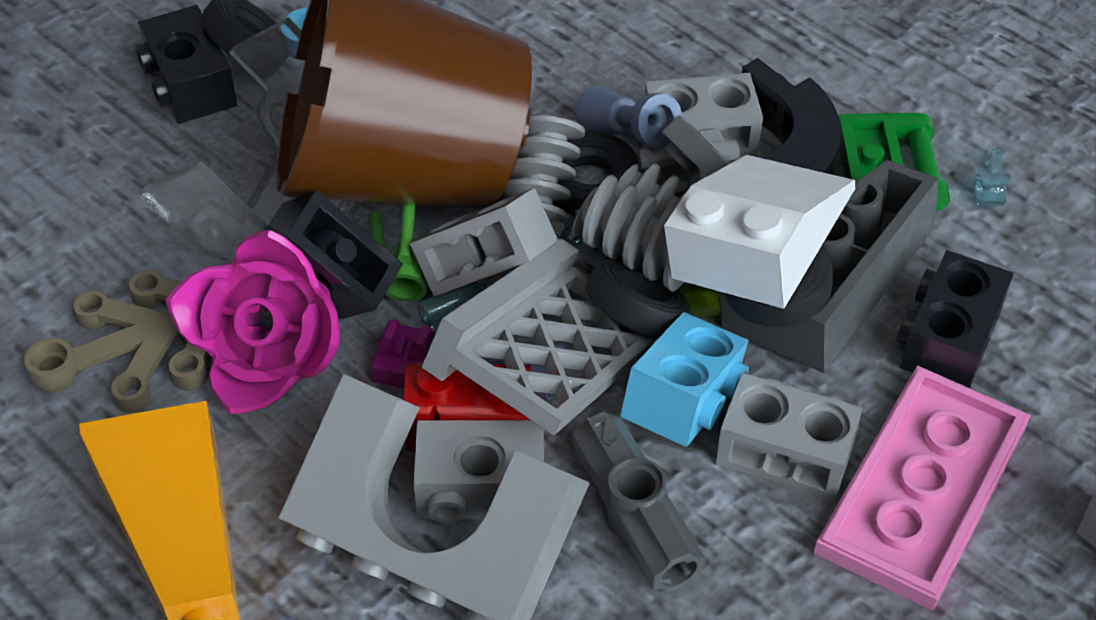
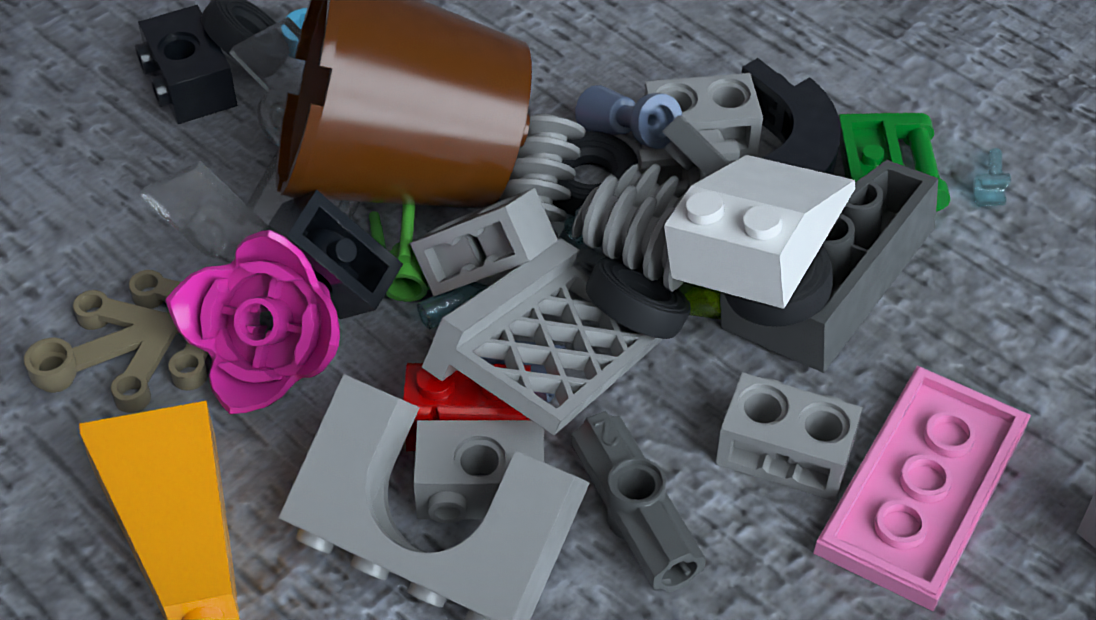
(397, 348): magenta tile -> none
(684, 379): medium azure brick -> none
(955, 317): black brick -> none

